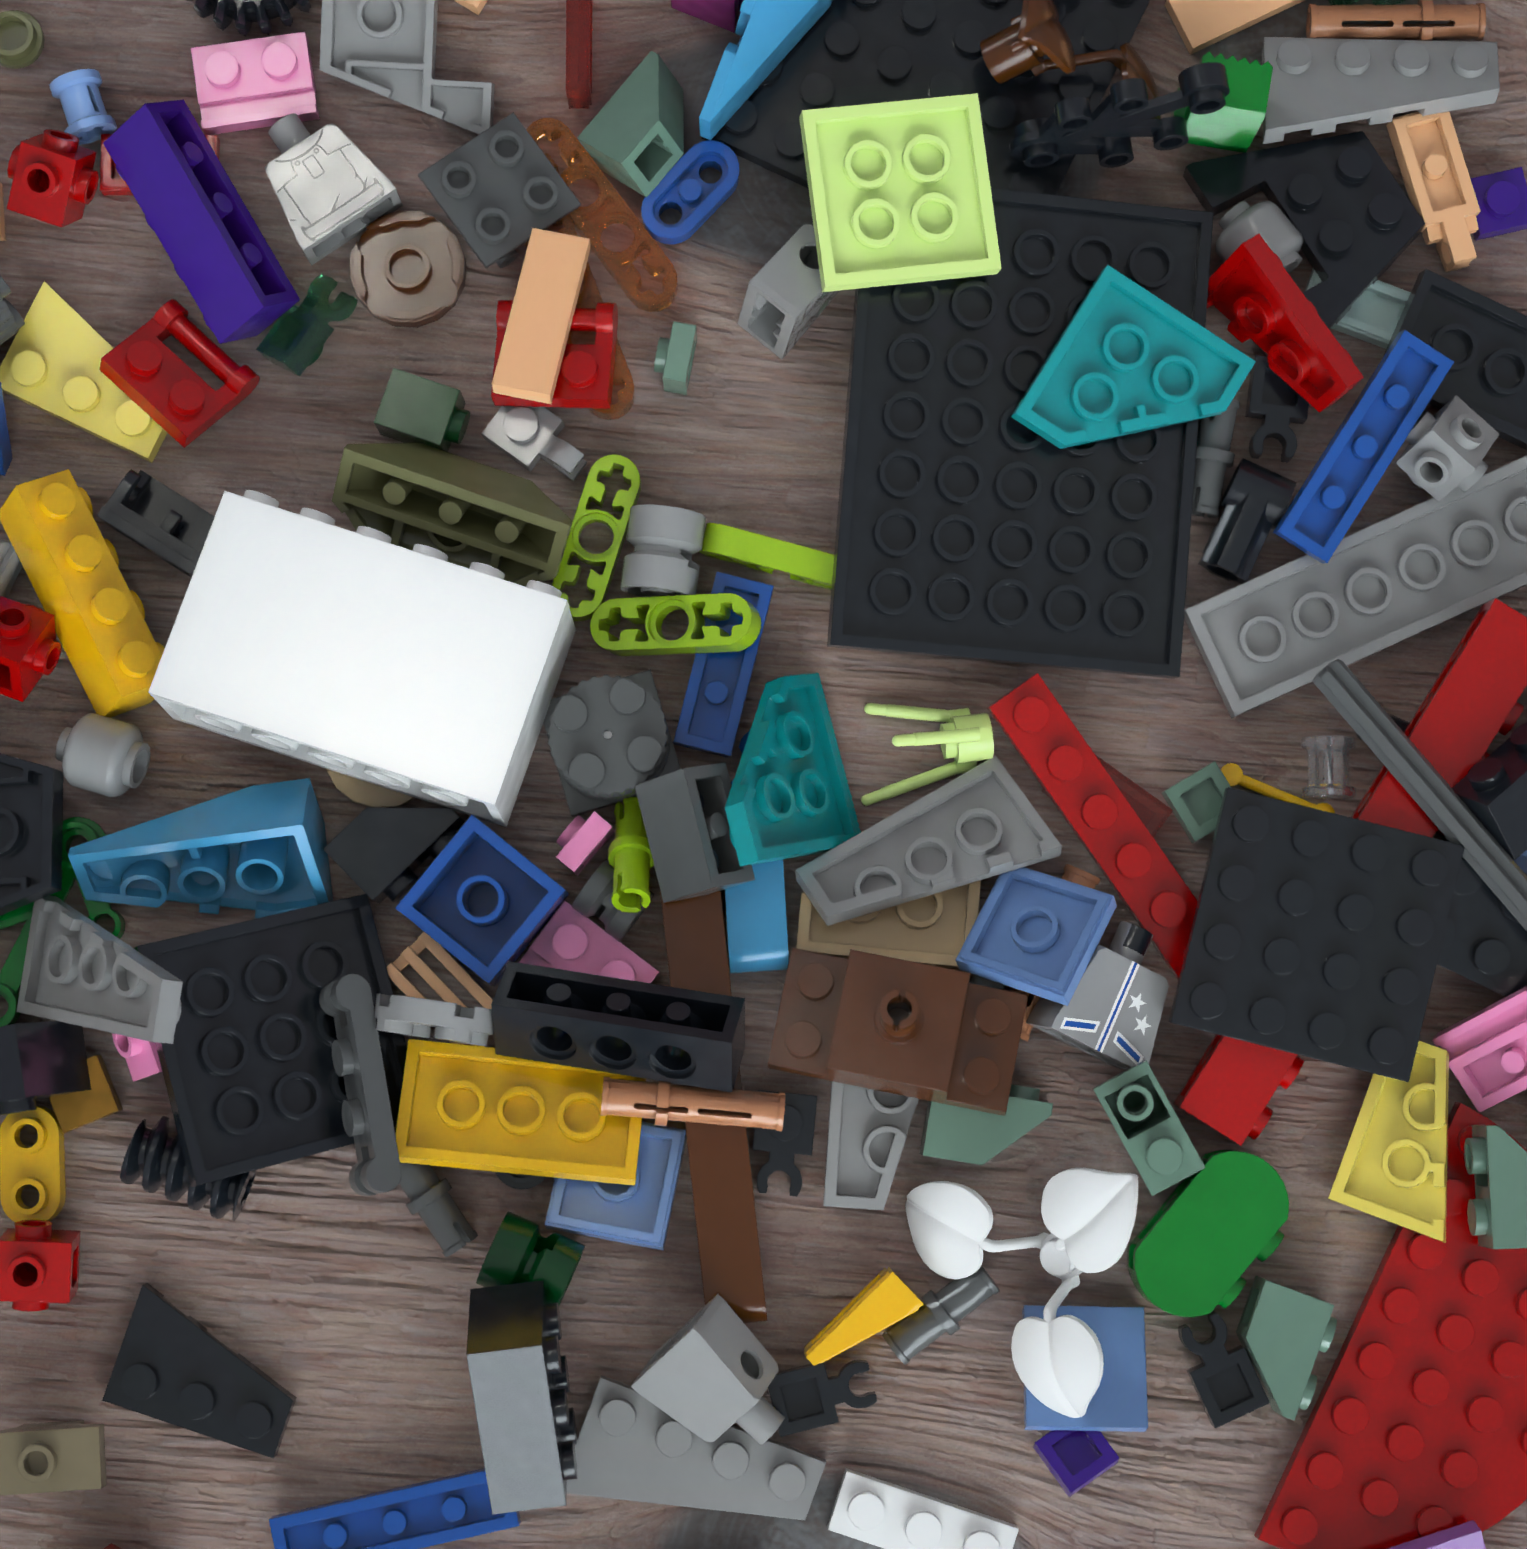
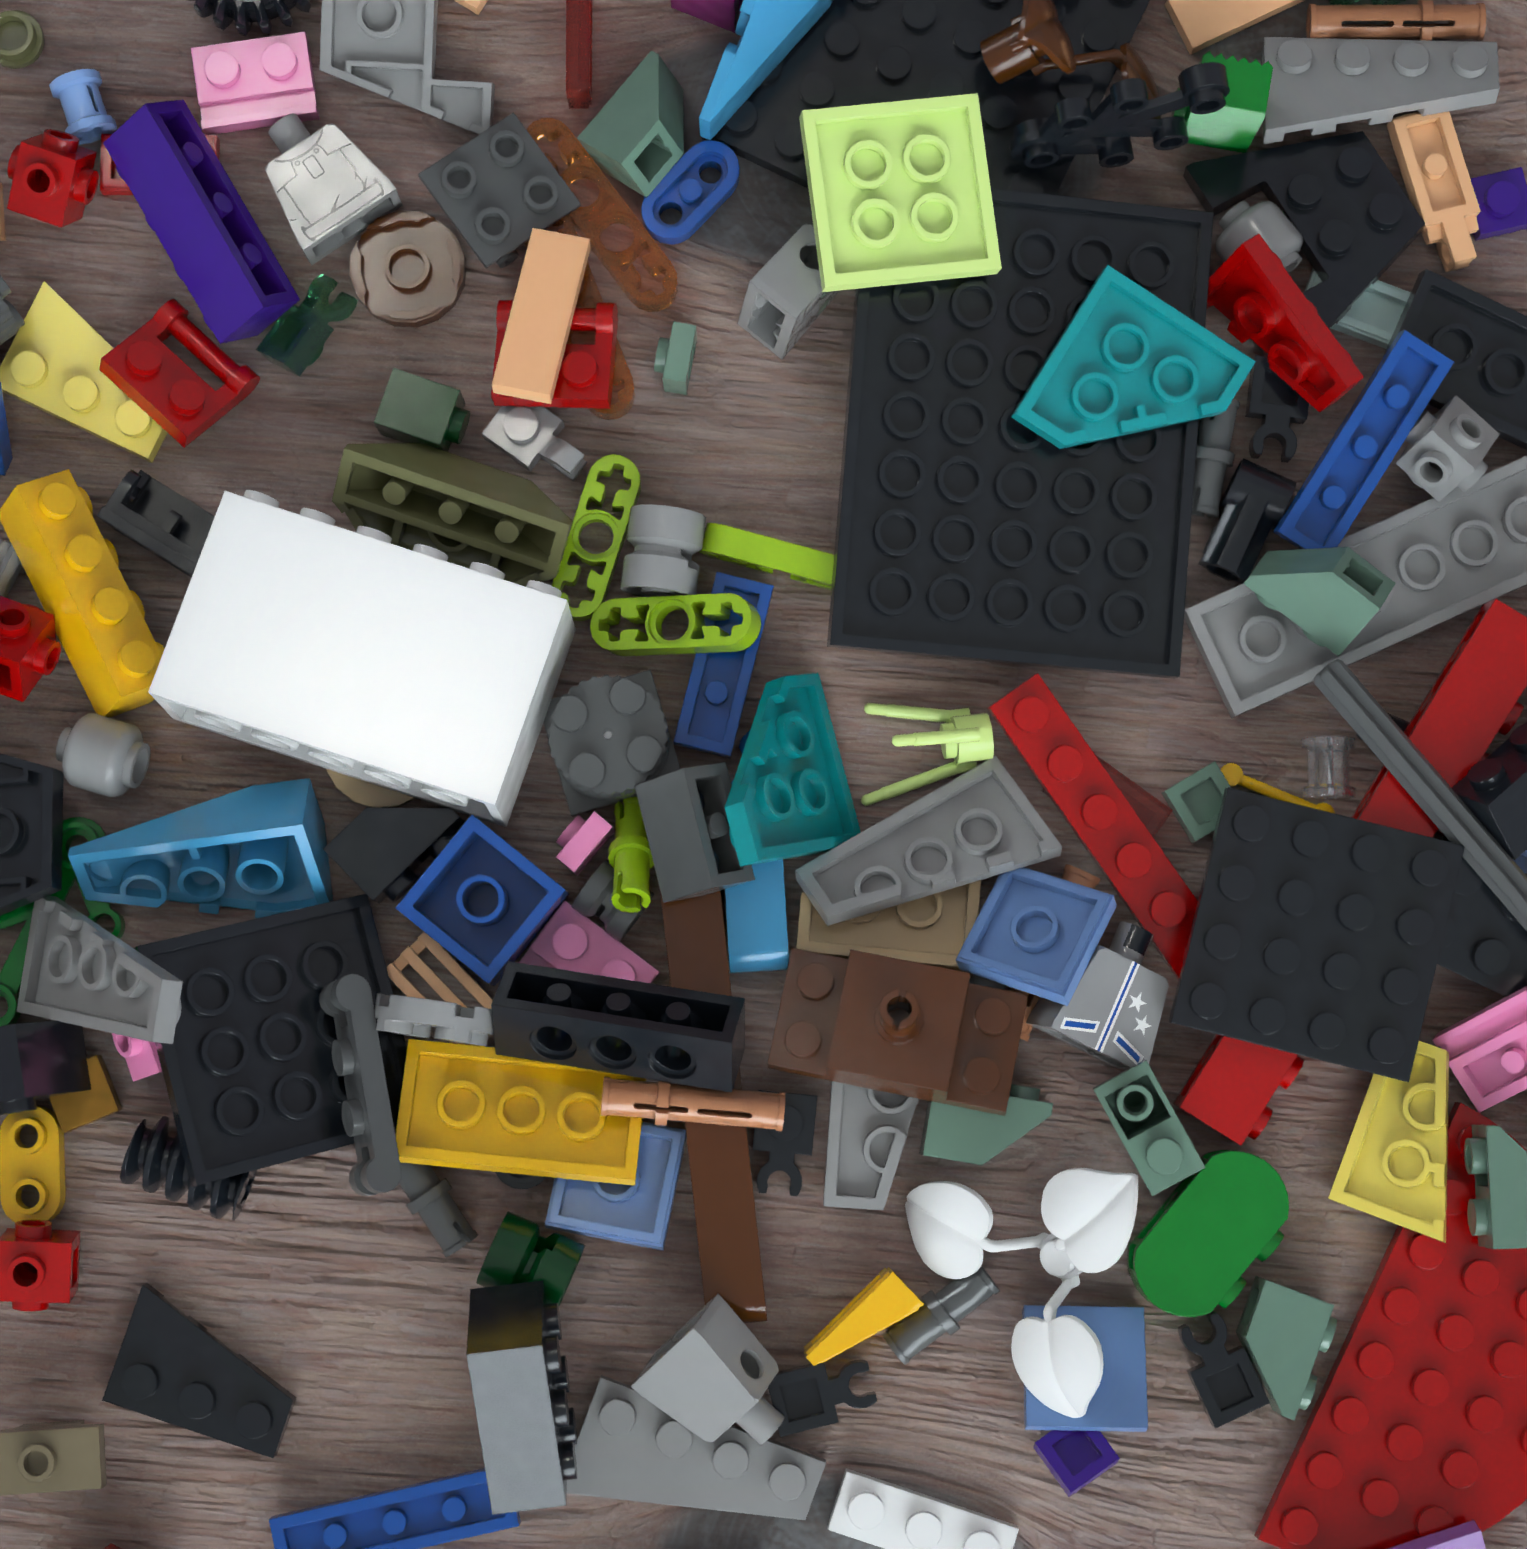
(1322, 591): none -> sand green slope

